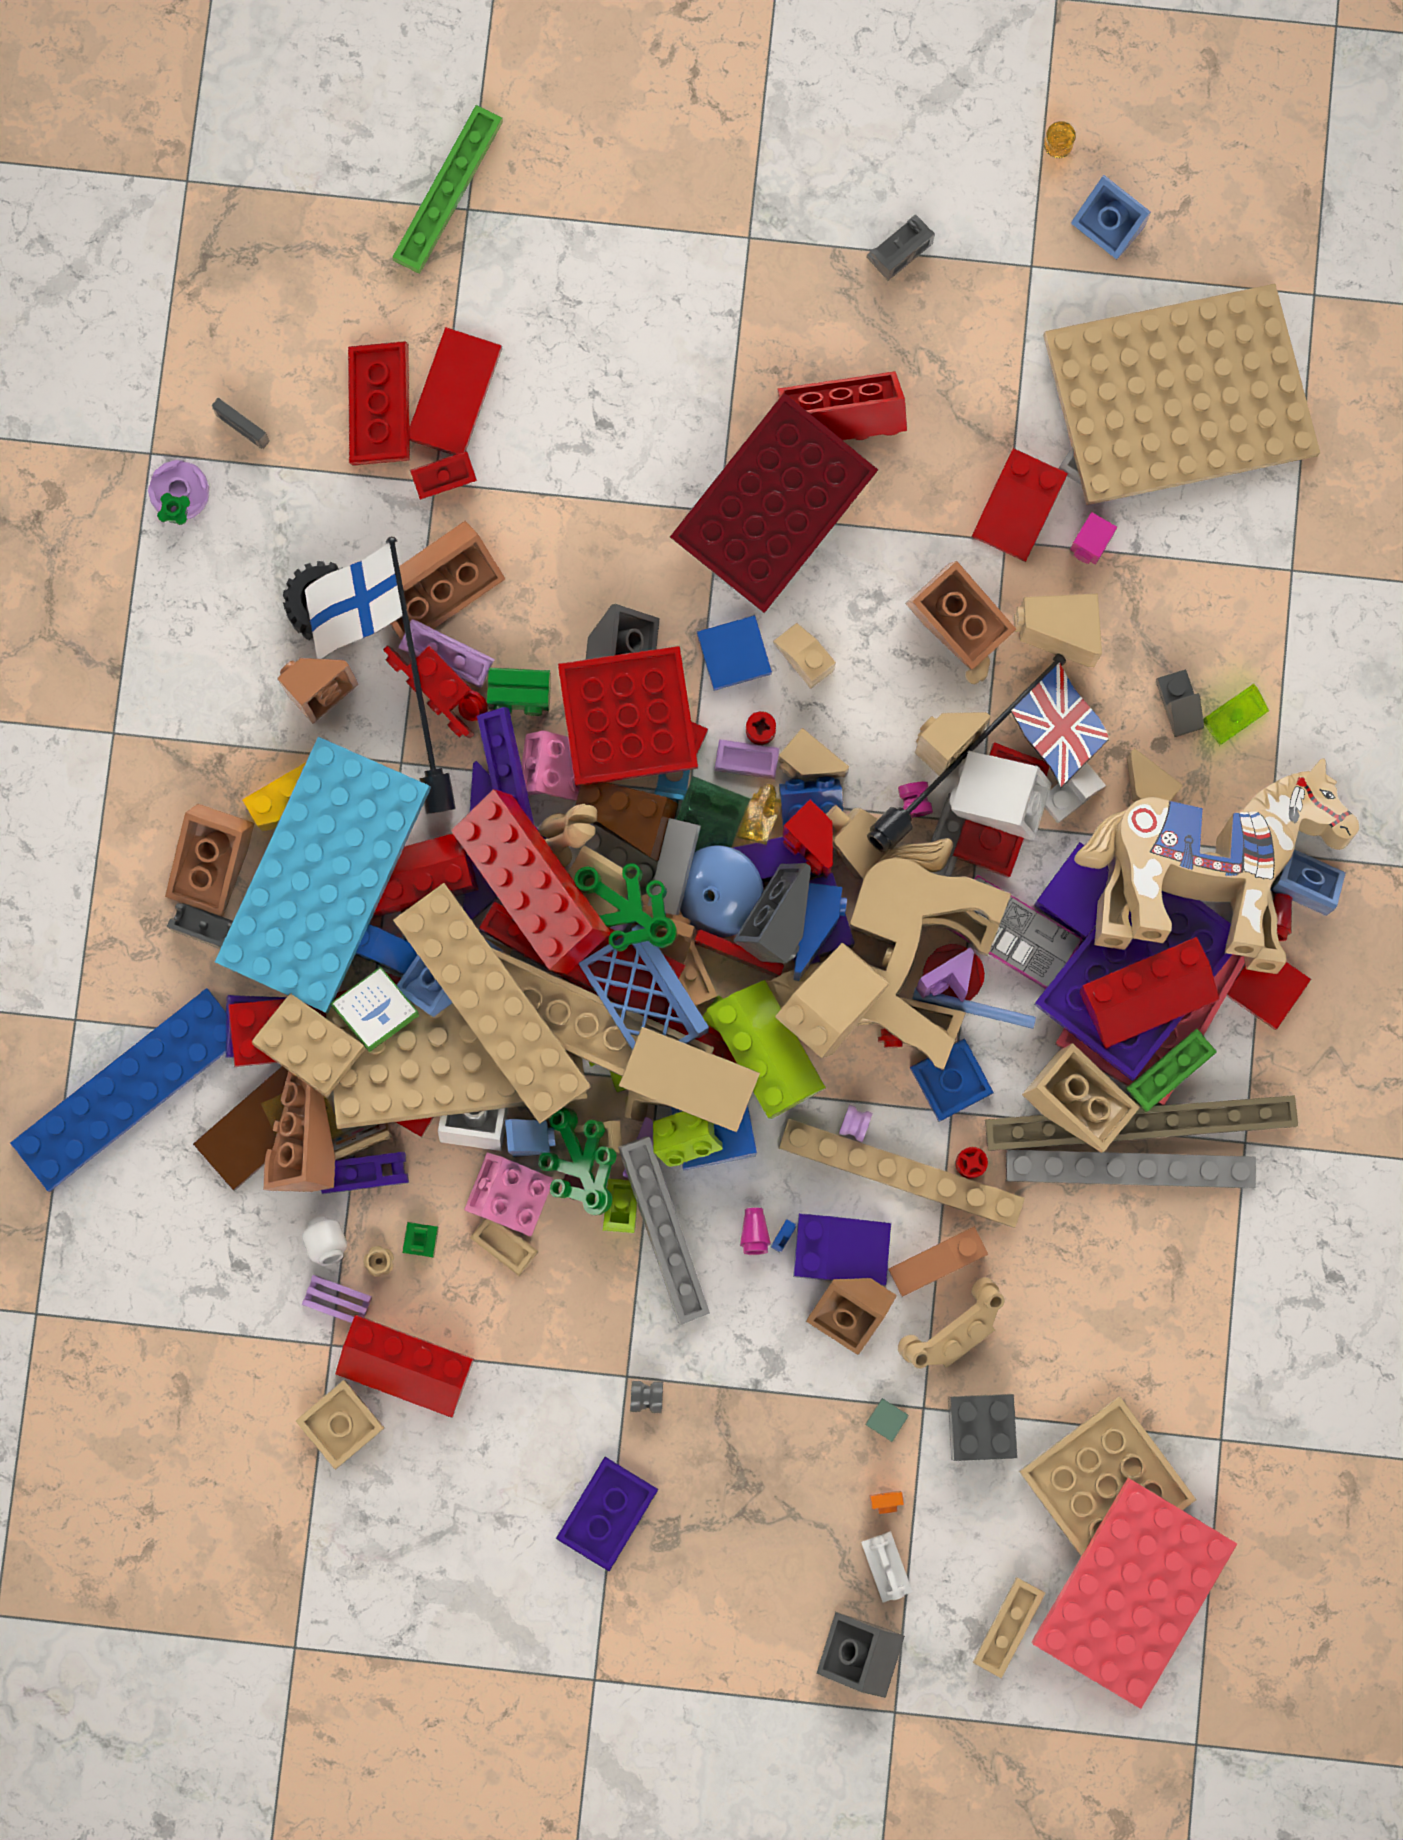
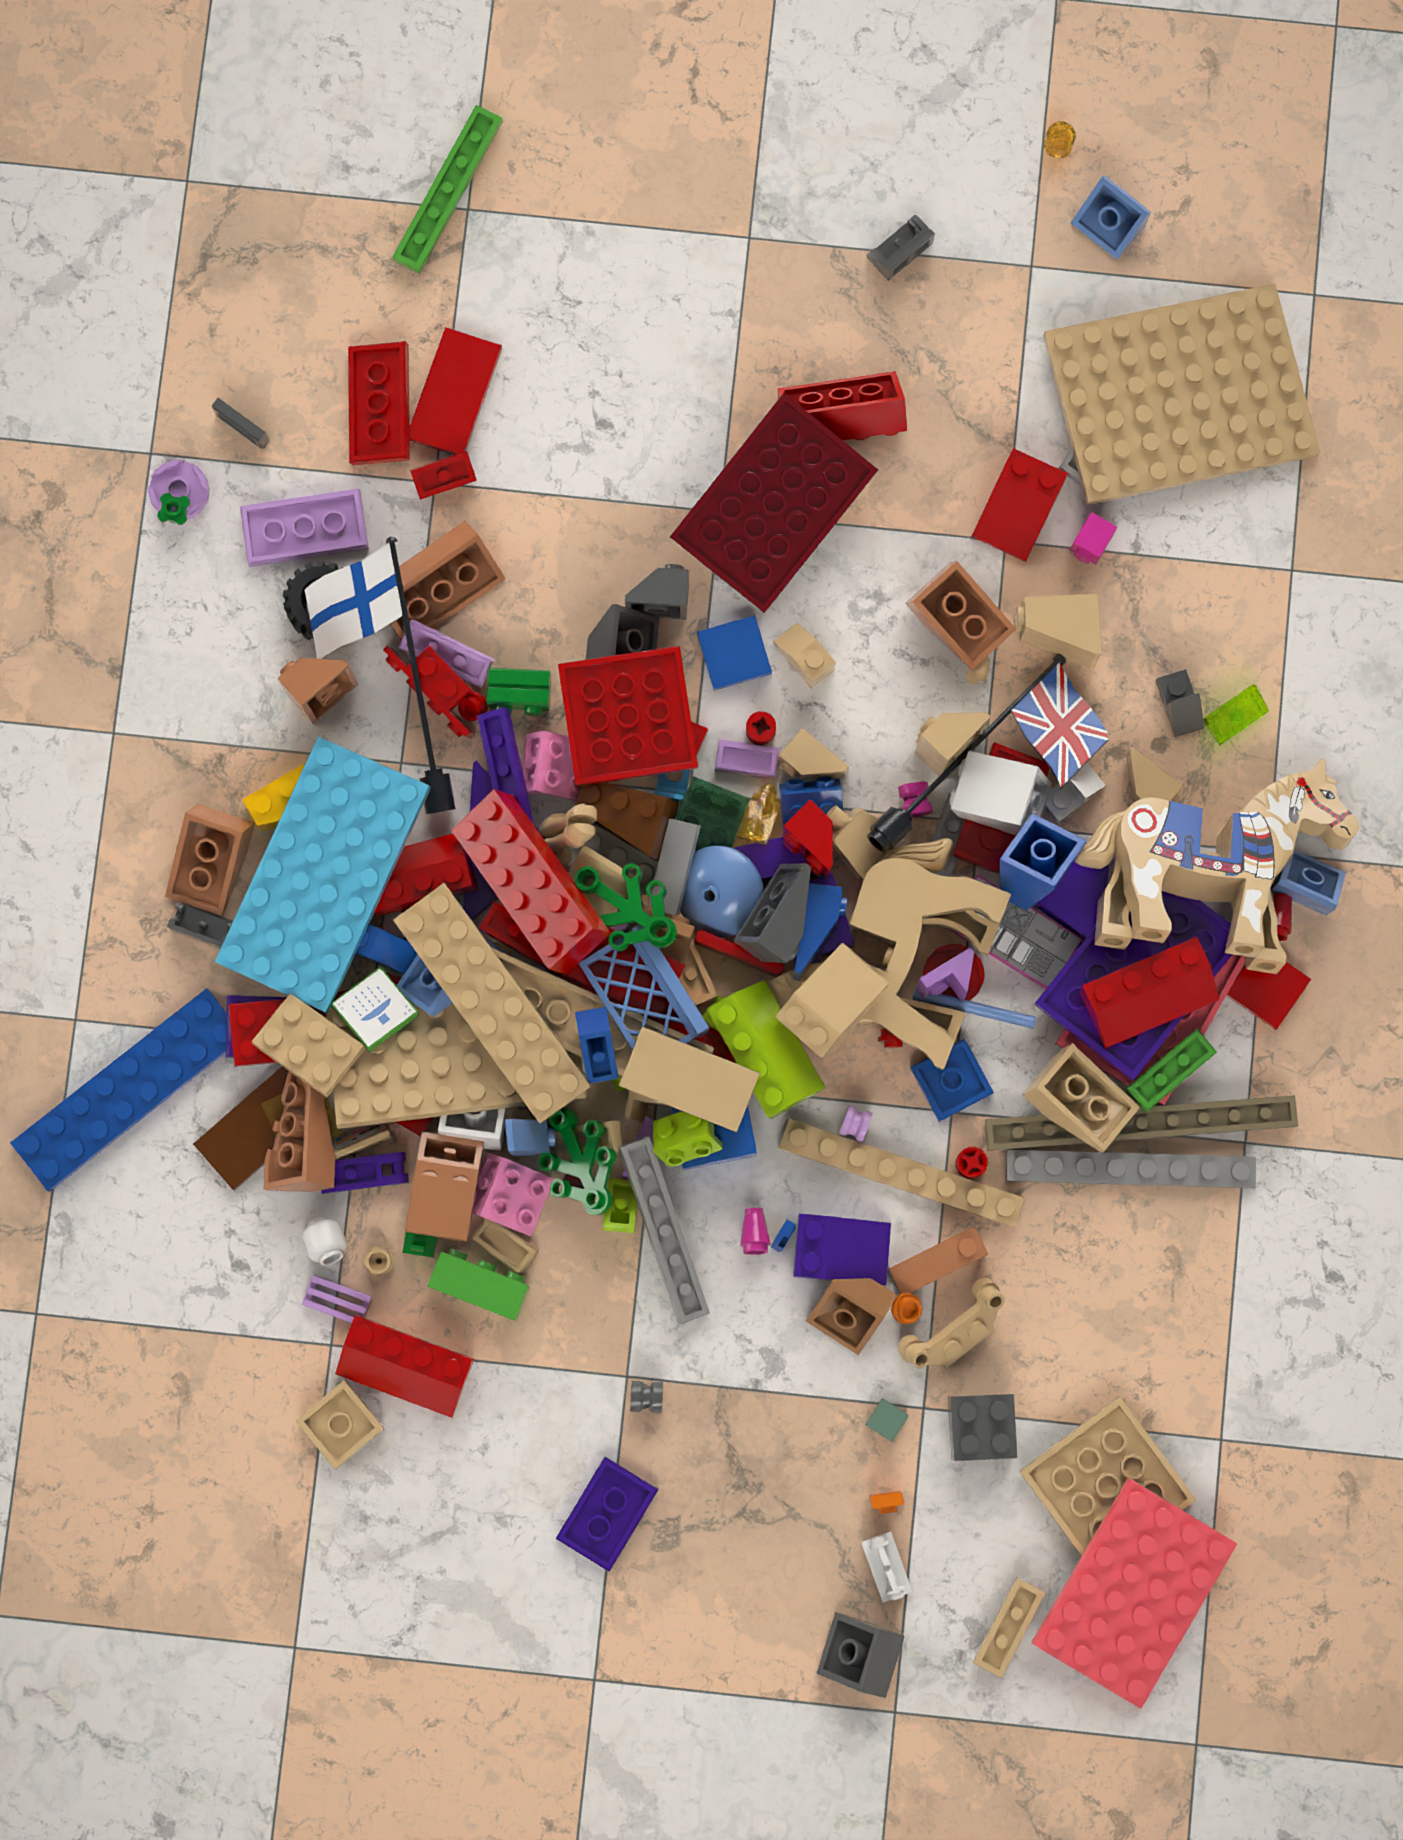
(304, 527): none -> lavender tile
(444, 1186): none -> nougat slope
(479, 1284): none -> bright green brick
(596, 1045): none -> blue slope
(662, 593): none -> dark grey slope
(906, 1308): none -> orange plate
(1037, 861): none -> blue slope

